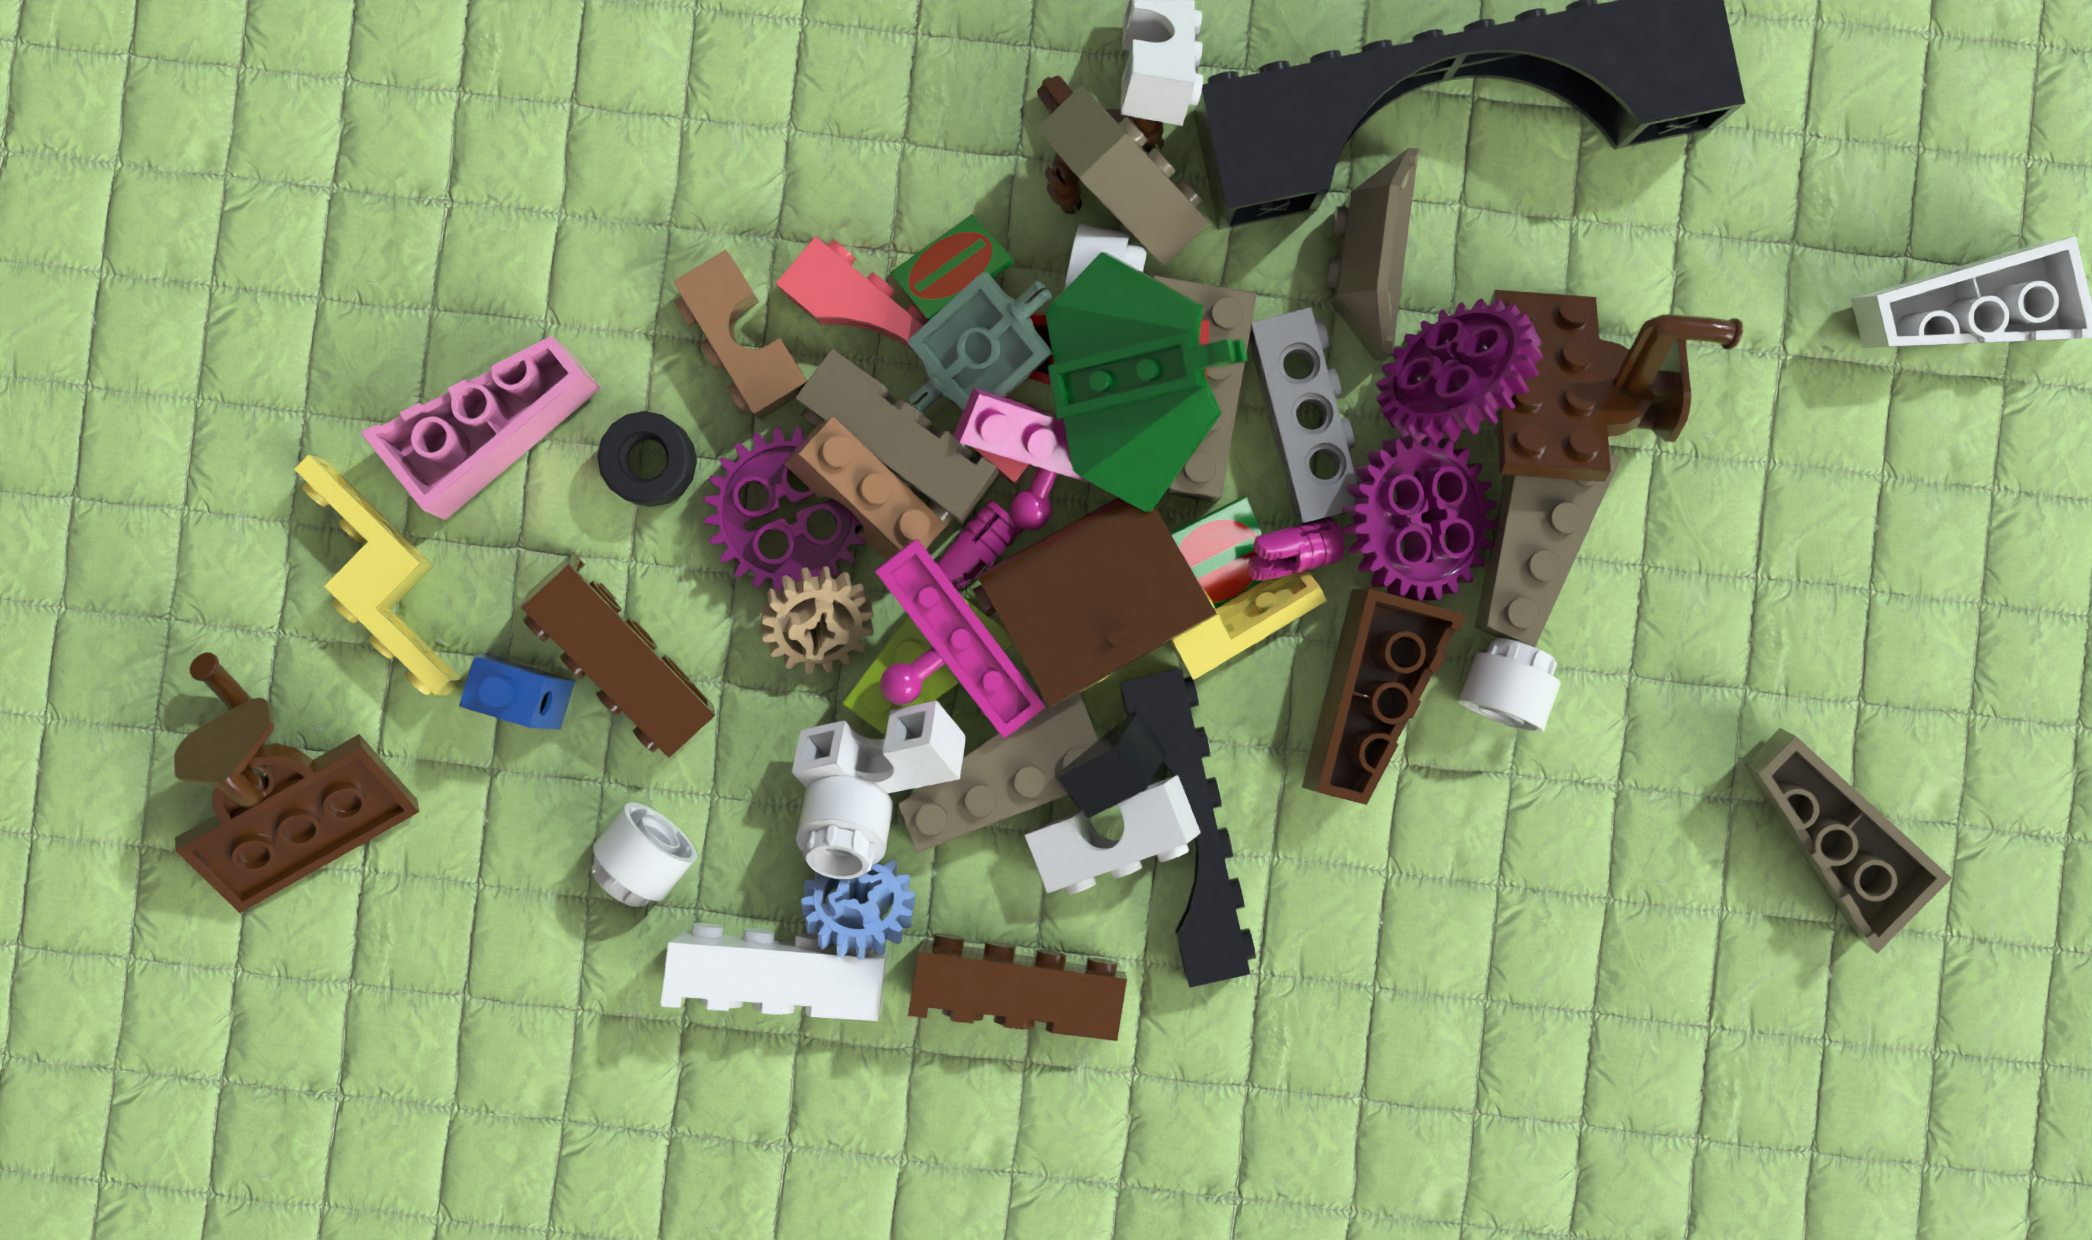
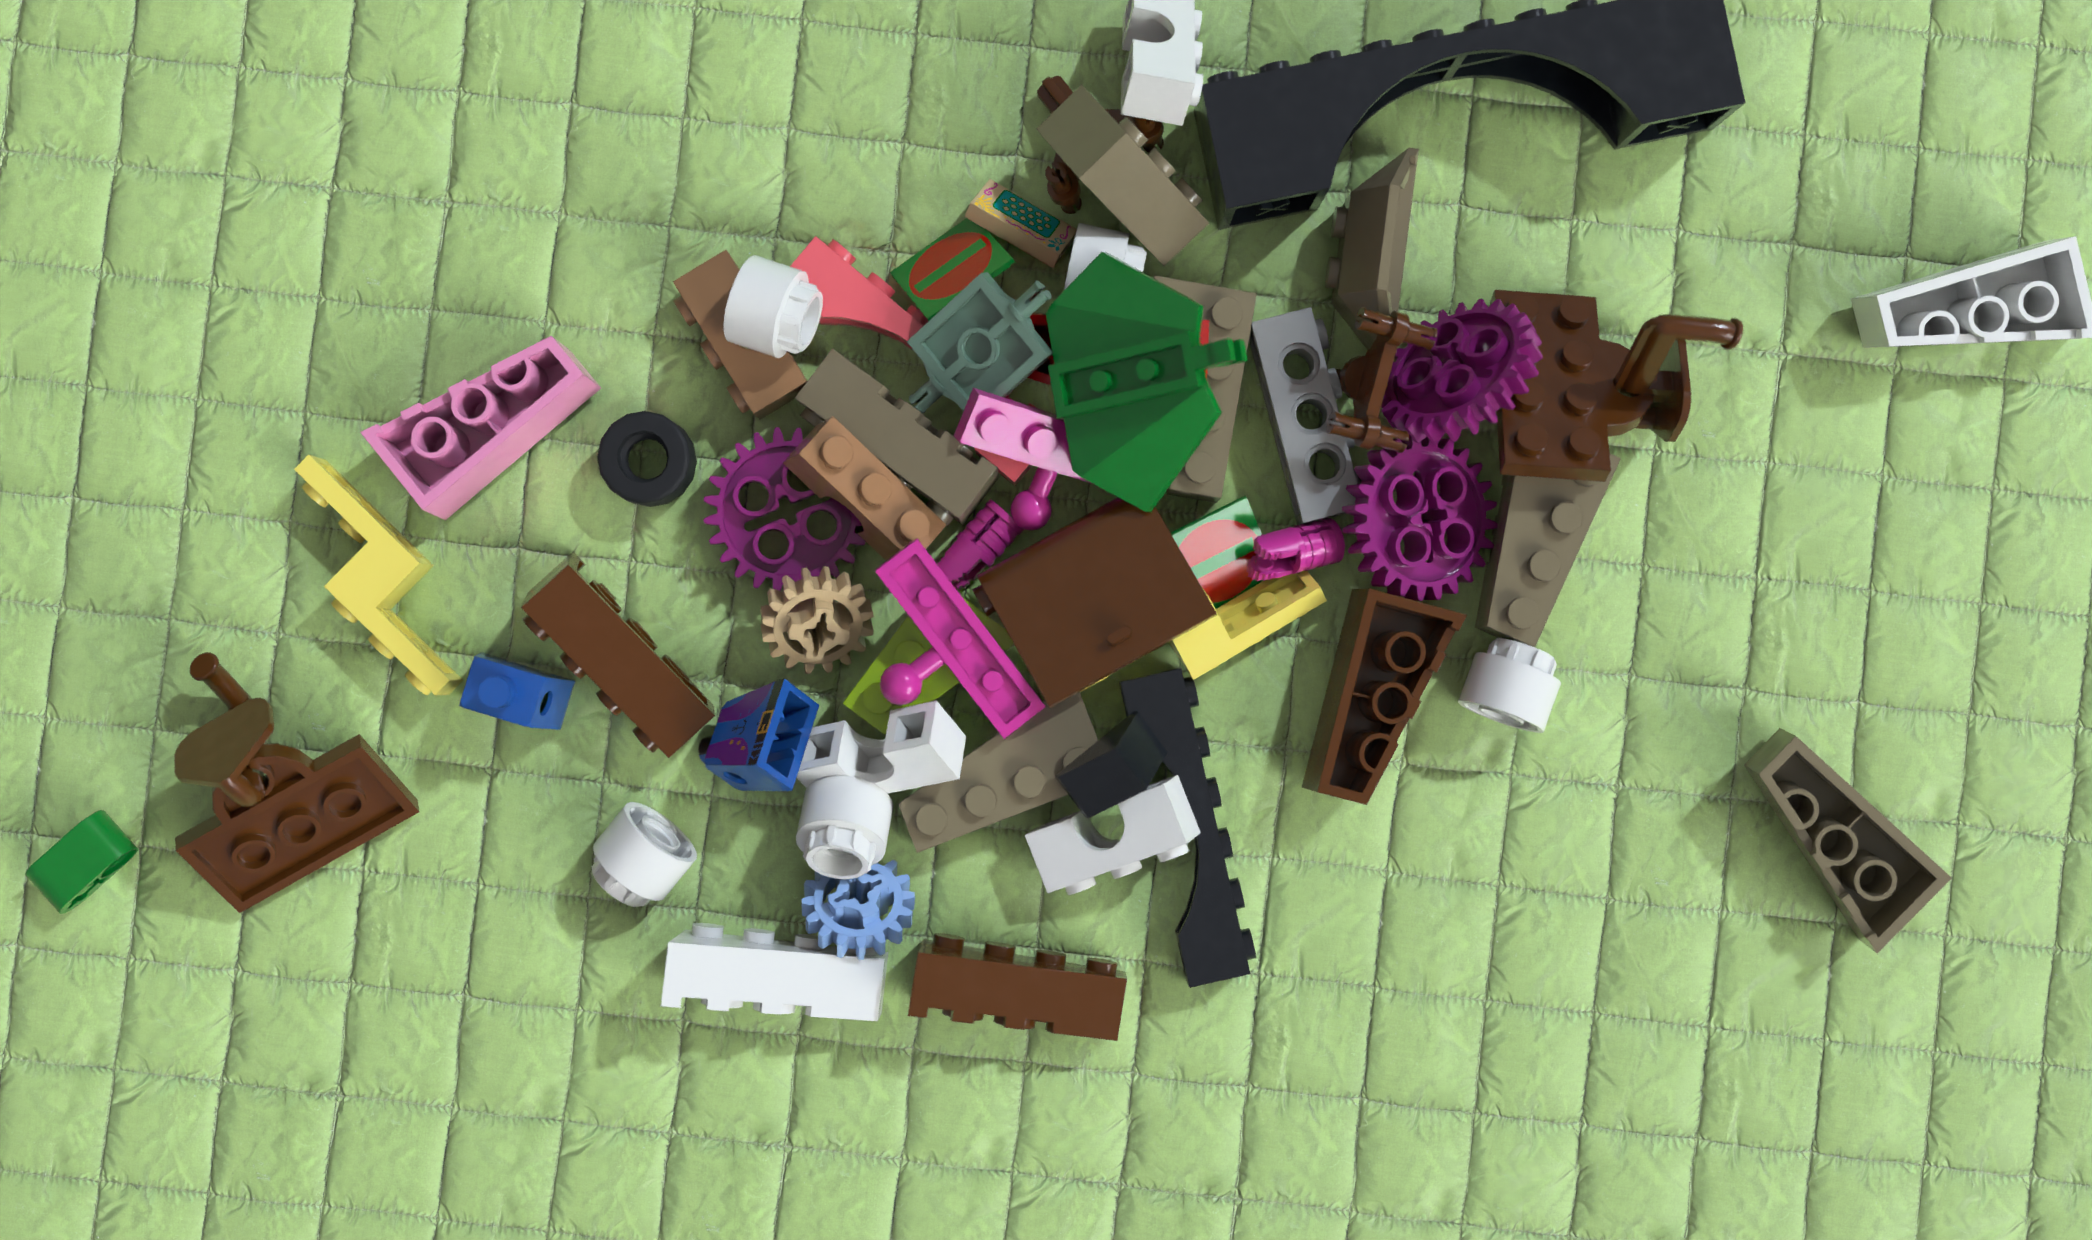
(81, 861): none -> green beam
(761, 738): none -> blue torso
(772, 308): none -> white piece
(1021, 223): none -> tan tile
(1367, 378): none -> reddish brown axle

